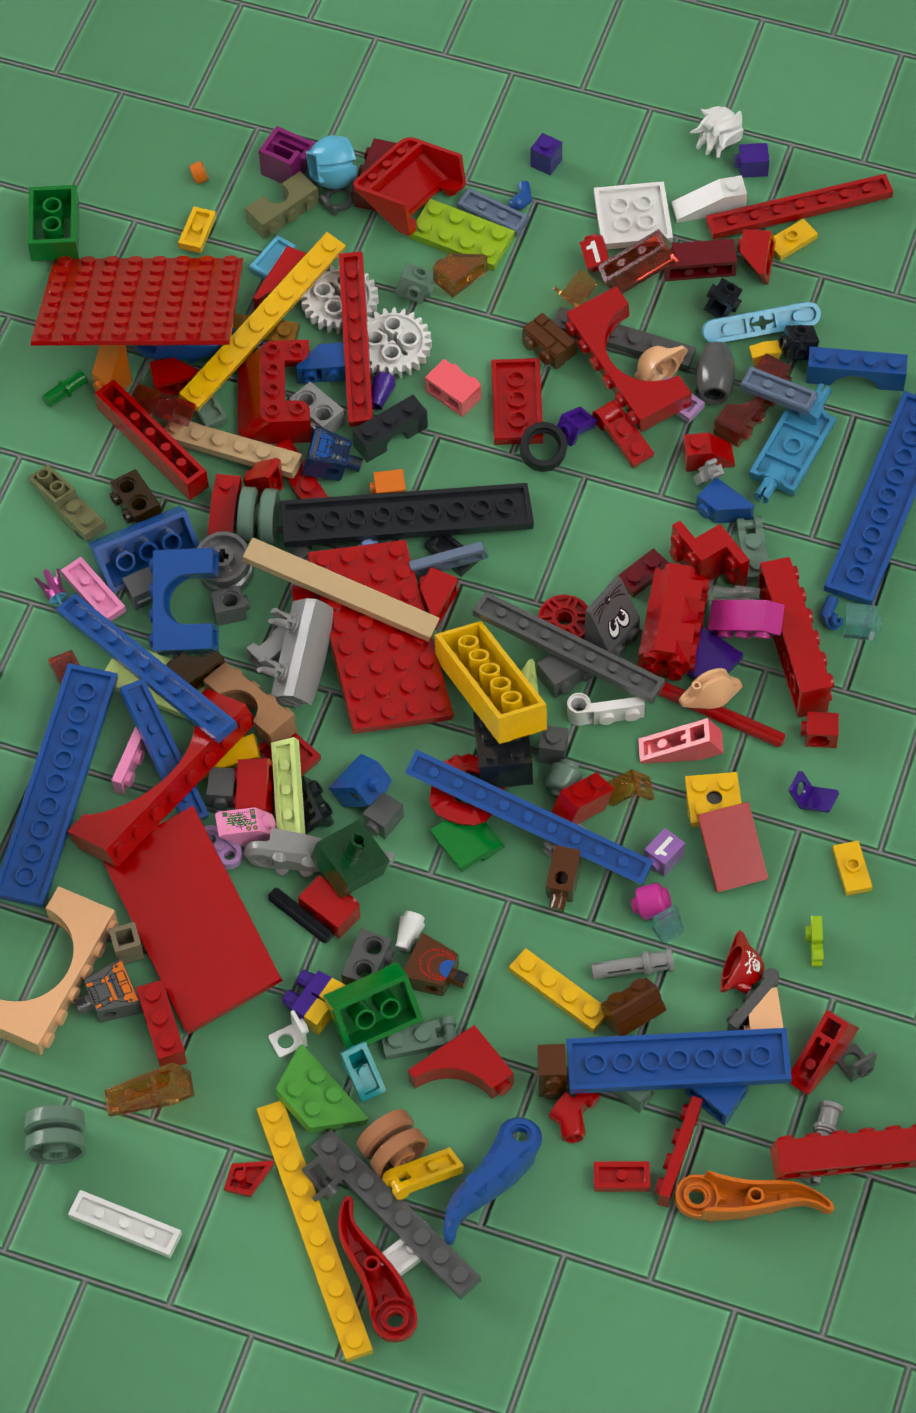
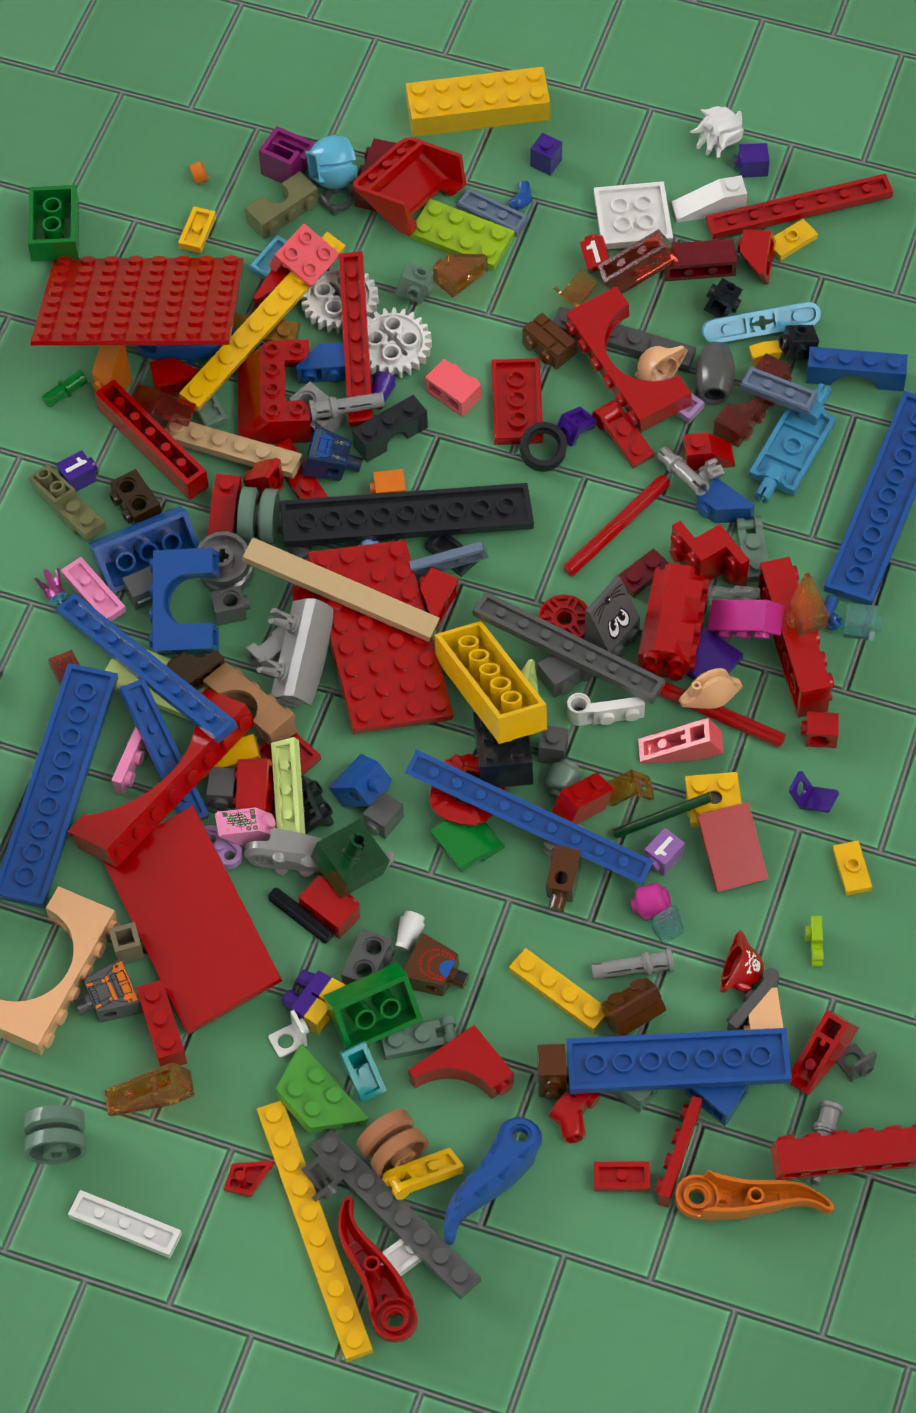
(78, 470): none -> dark purple brick
(305, 255): none -> coral bracket
(333, 407): none -> light grey pin
(478, 101): none -> yellow brick
(616, 525): none -> red axle
(662, 815): none -> dark green bar
(677, 466): none -> light grey pin
(807, 609): none -> clear orange slope

